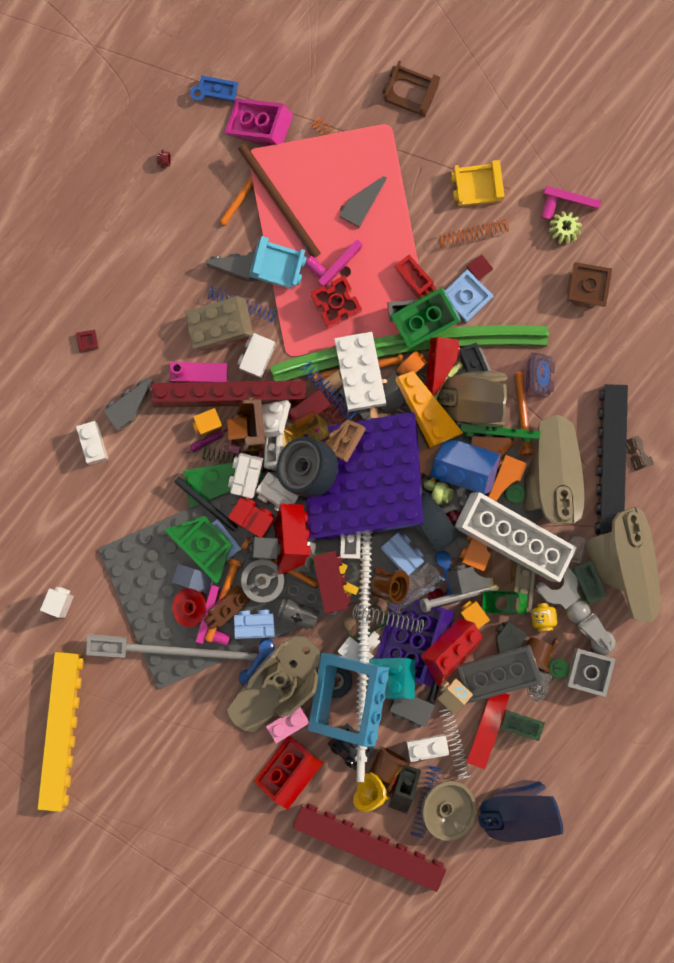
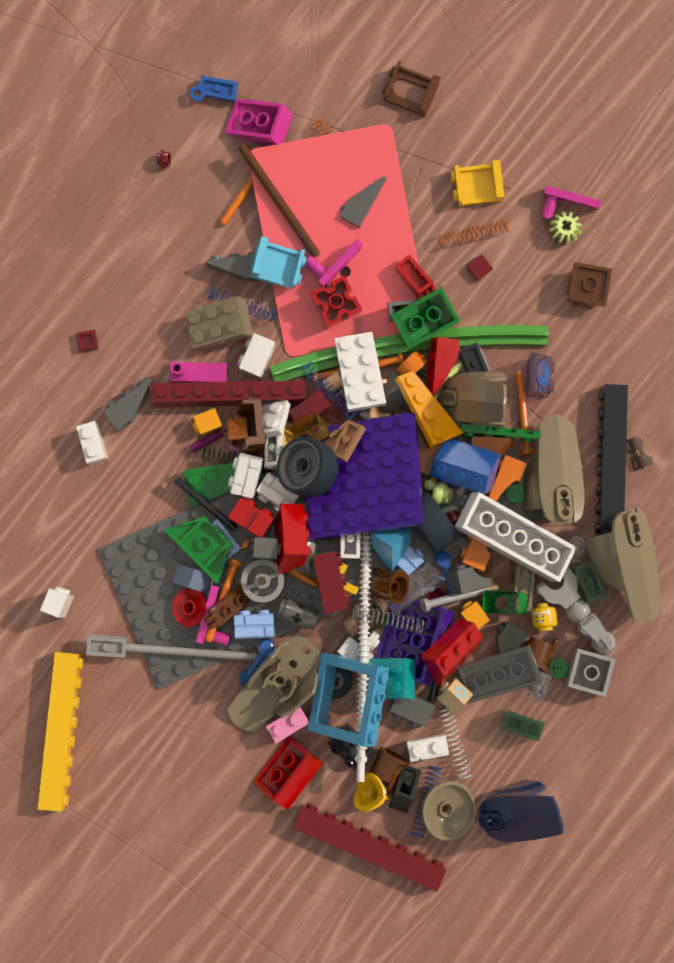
(391, 545): none -> dark azure slope
(468, 295): light blue tile -> none
(487, 730): red slope -> none

